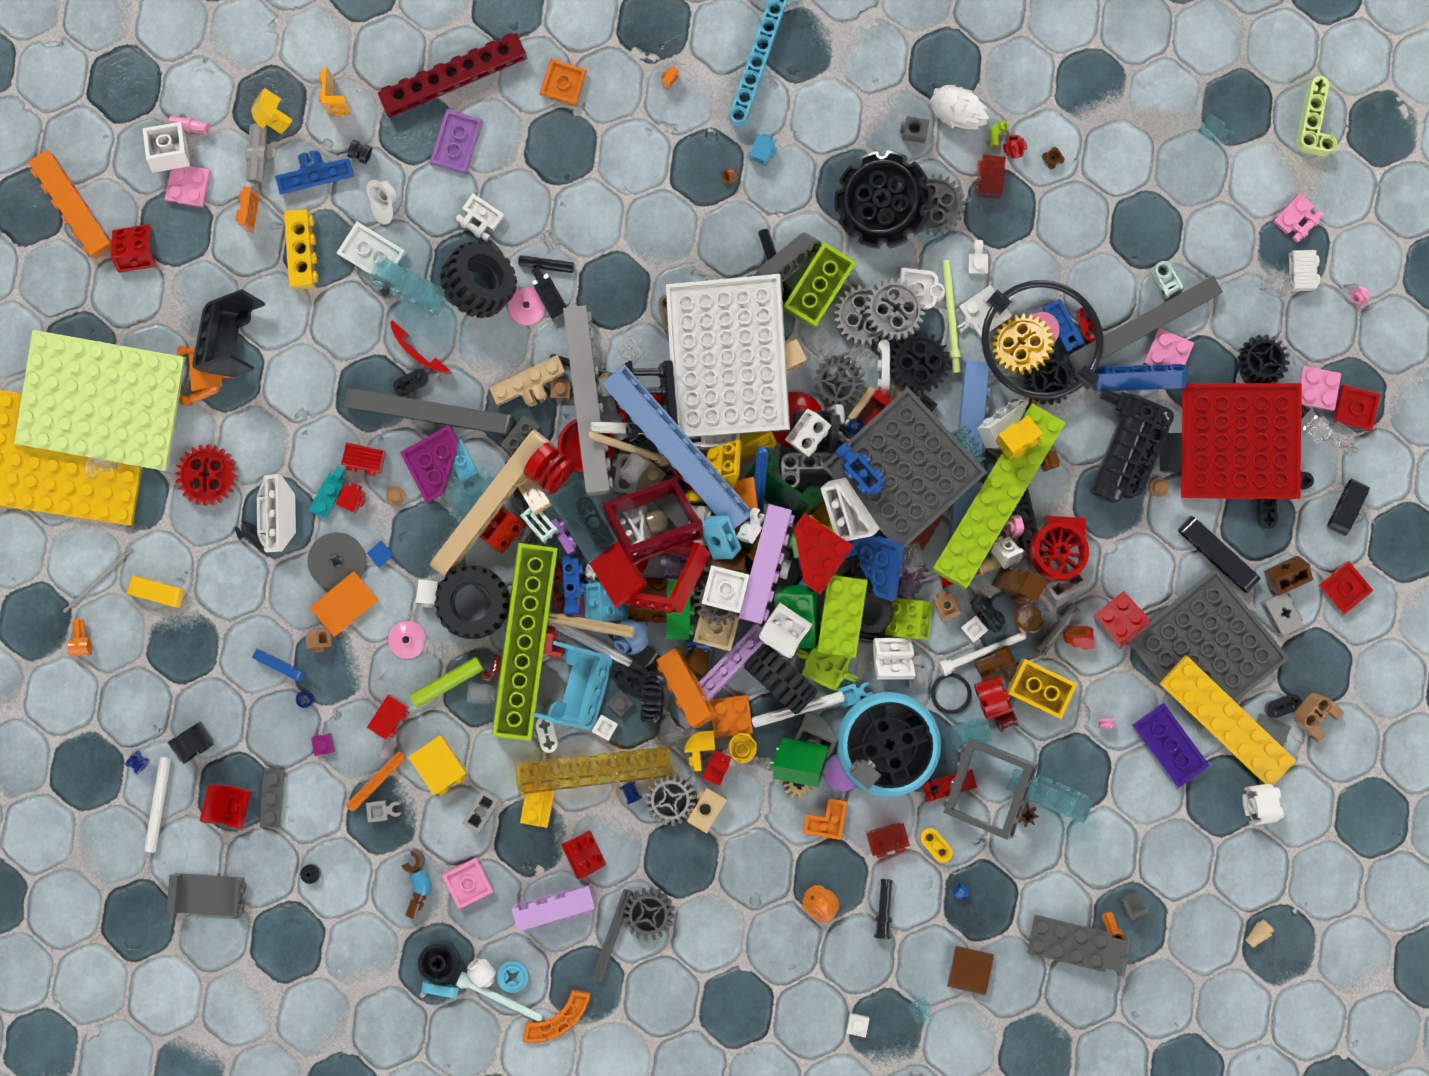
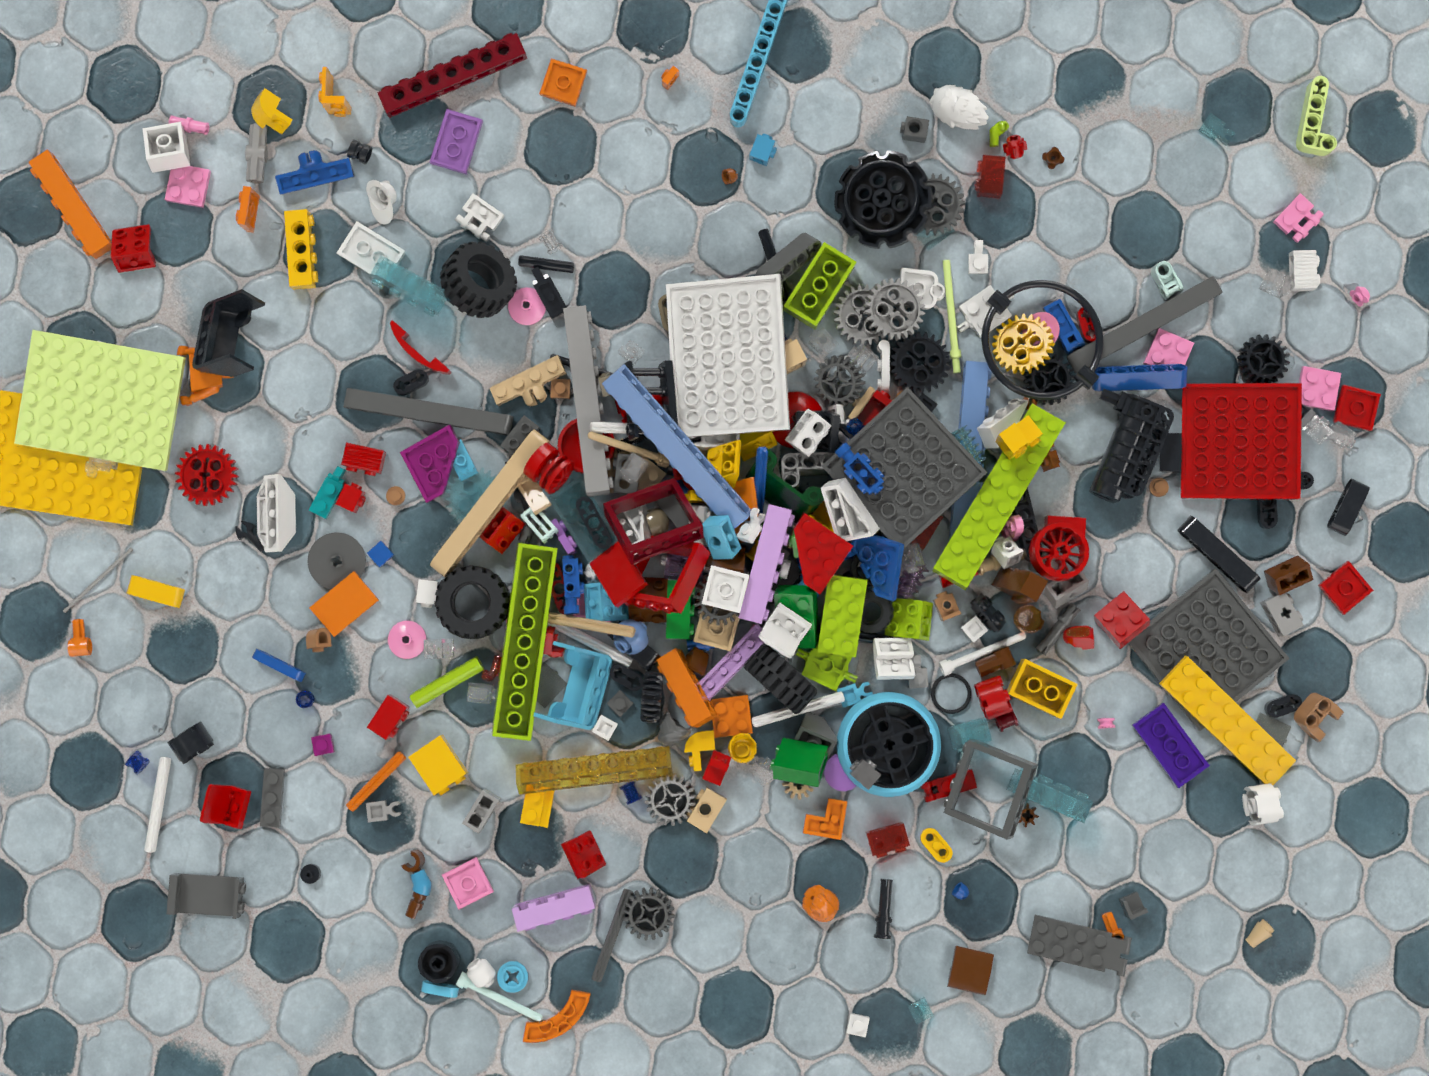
(542, 736): white beam -> none

